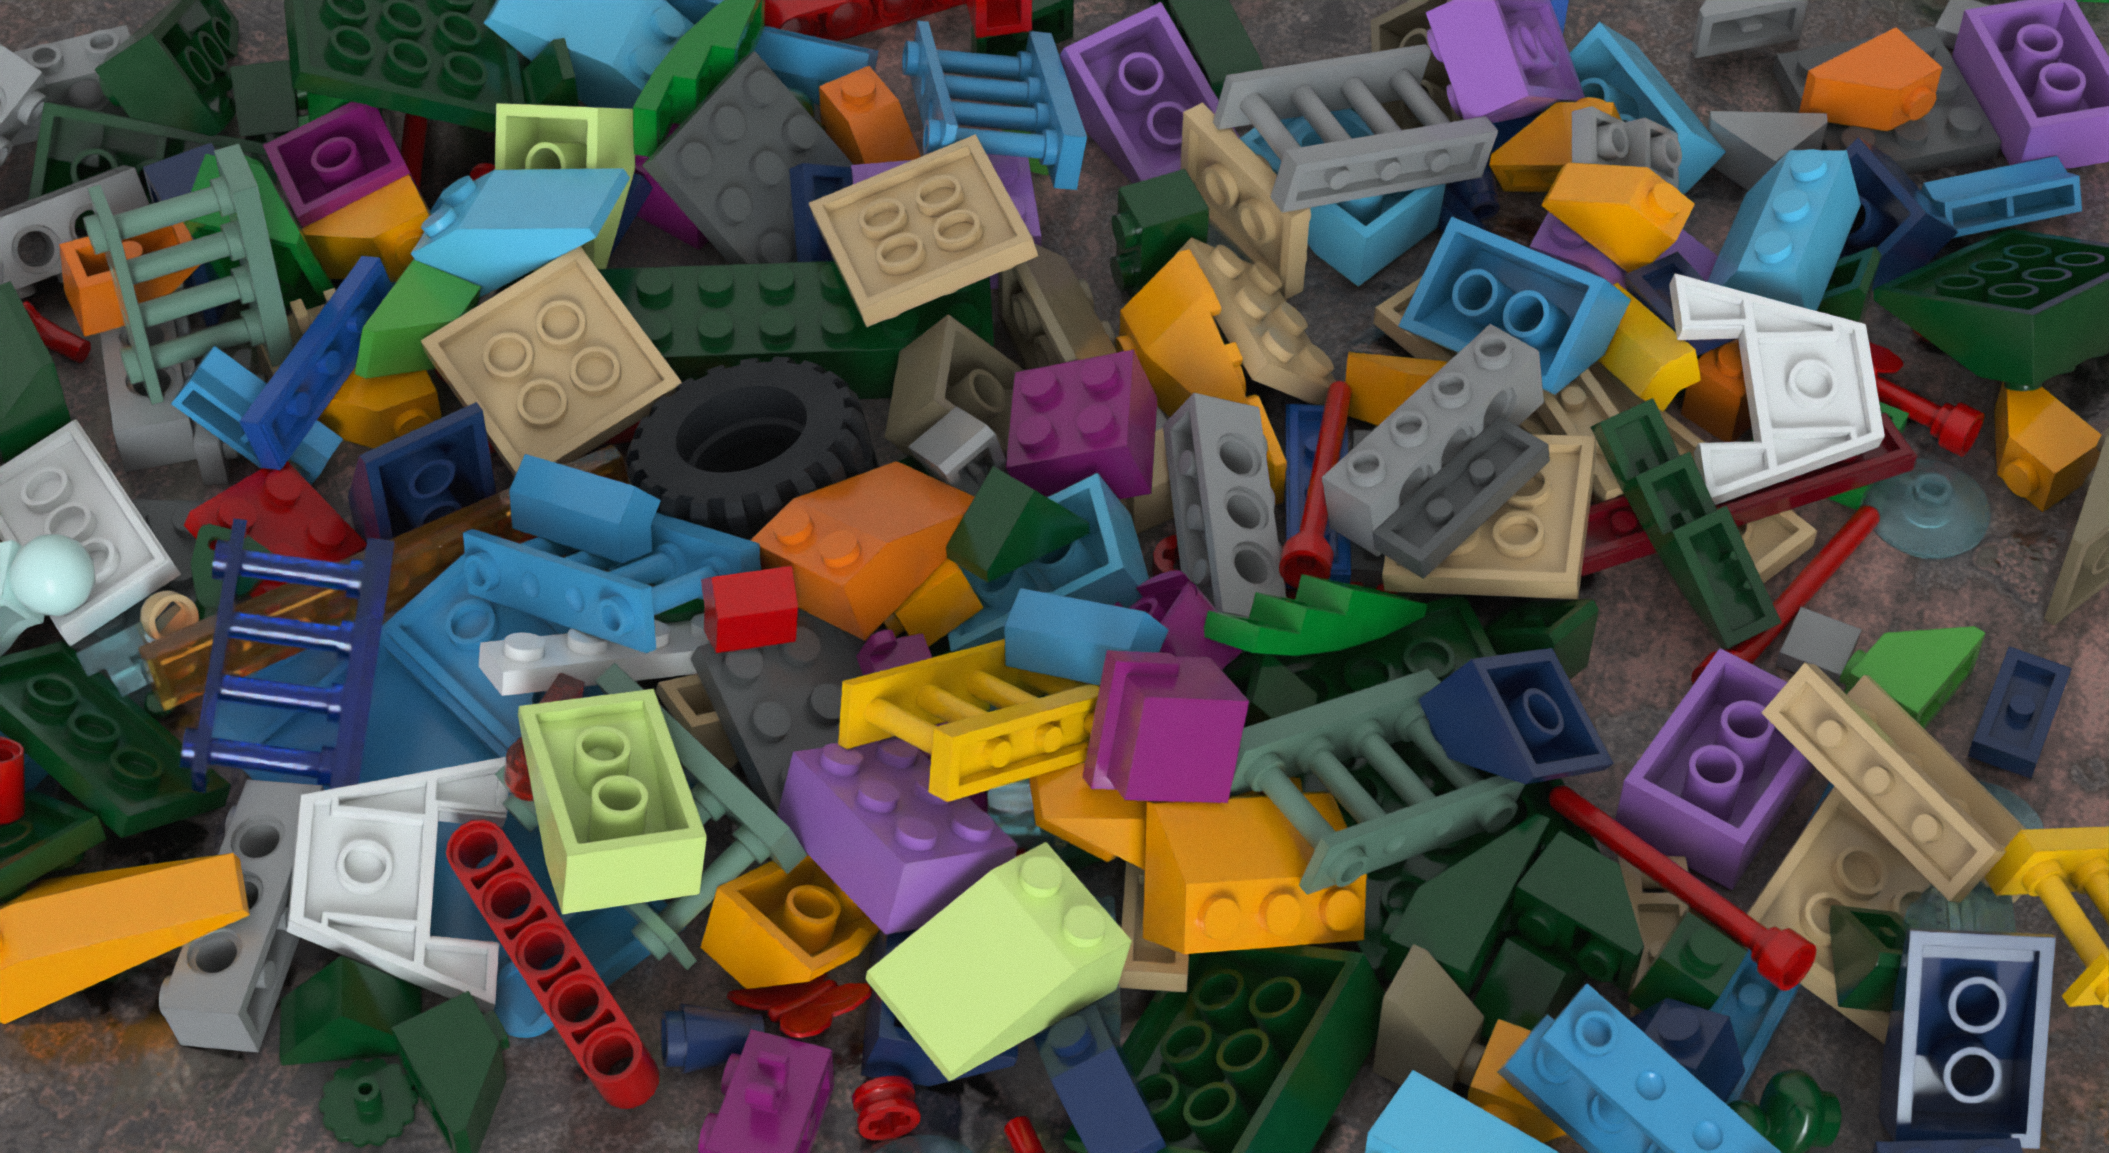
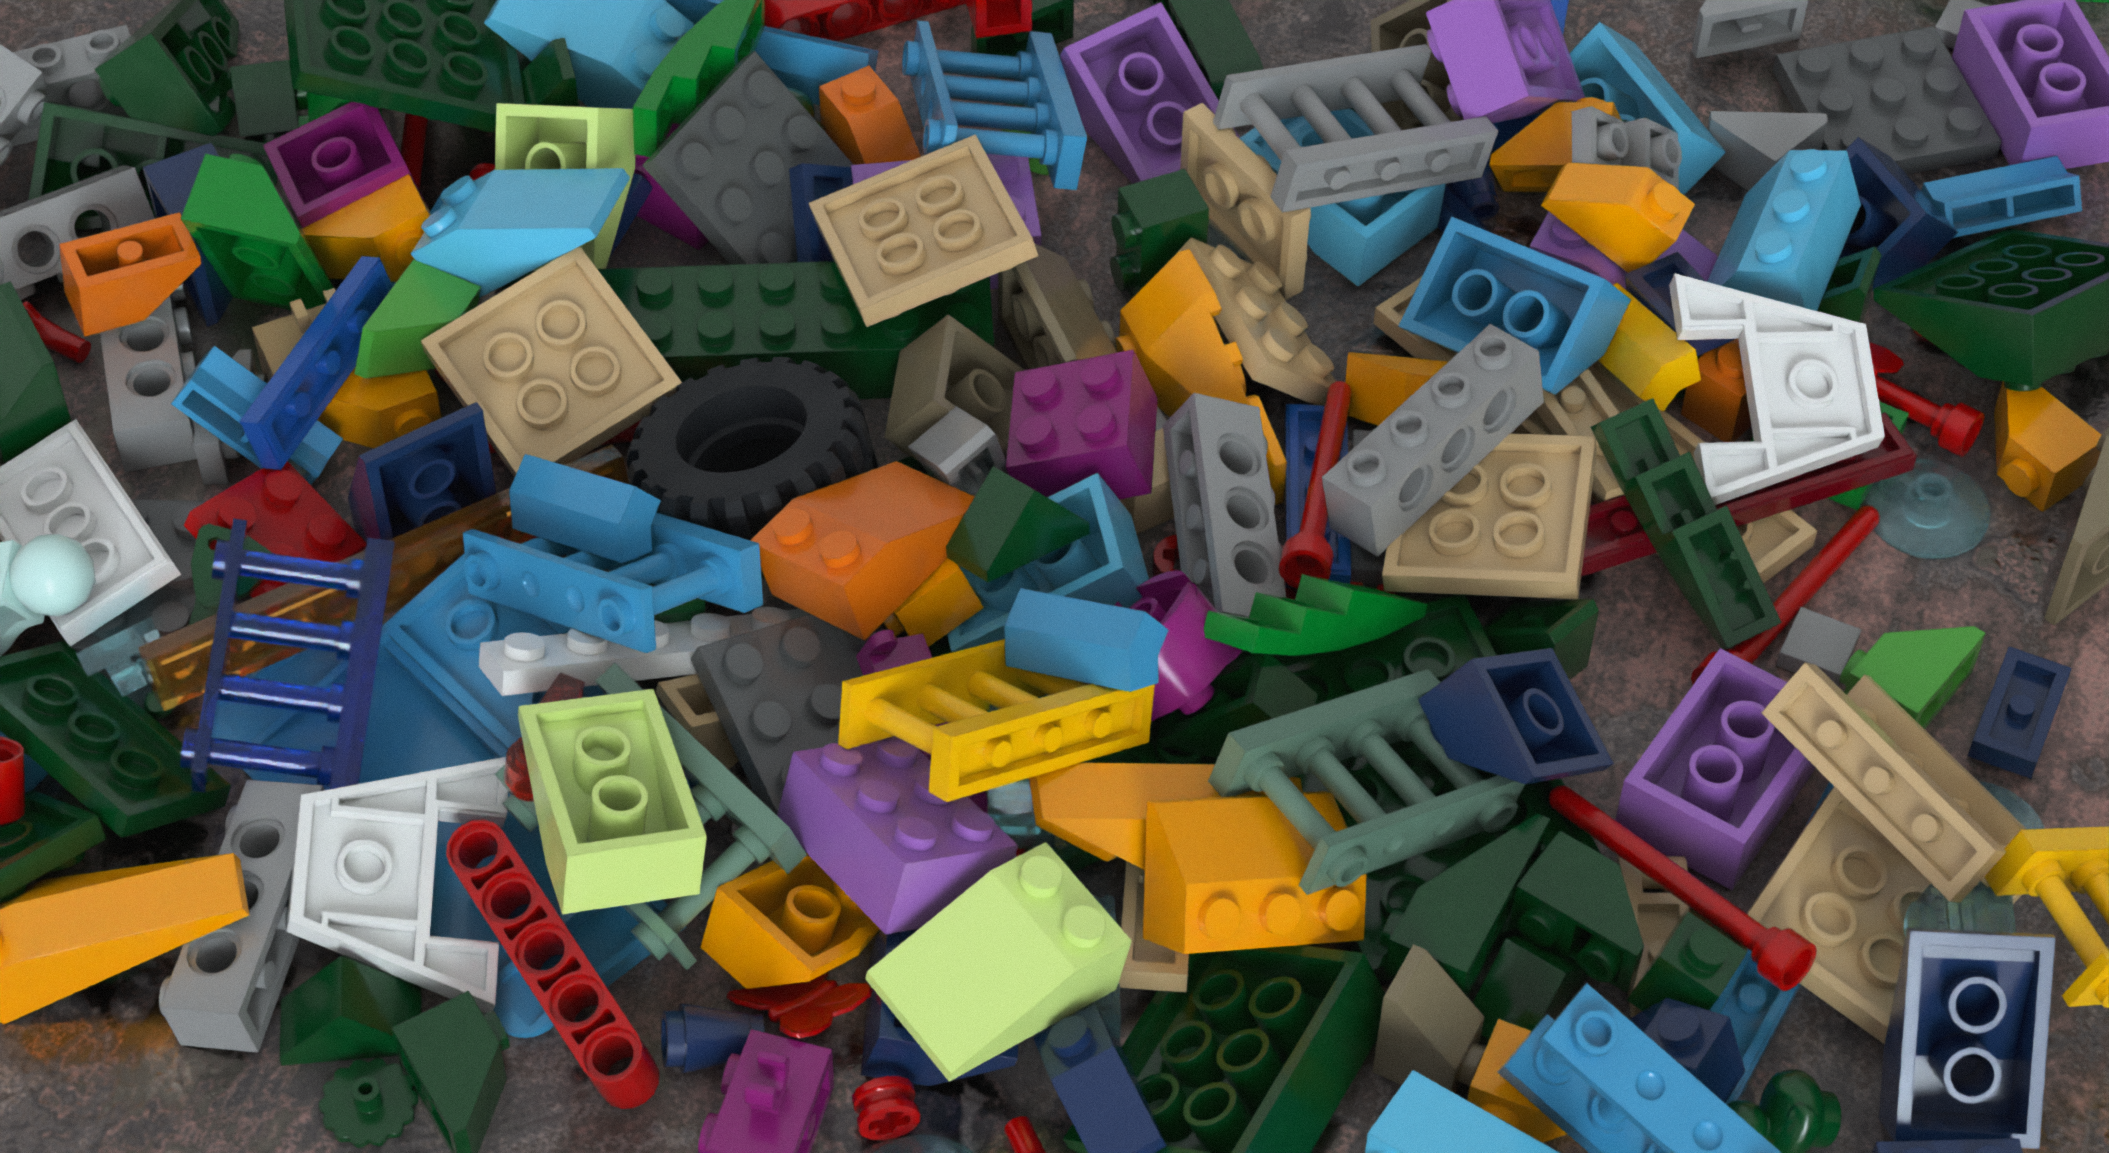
(174, 619): tan hinge -> none
(241, 239): sand green fence -> none
(750, 609): red piece -> none
(1165, 728): magenta plate -> none
(1461, 497): dark grey plate -> none
(1866, 956): dark green slope -> none
(1874, 84): orange slope -> none

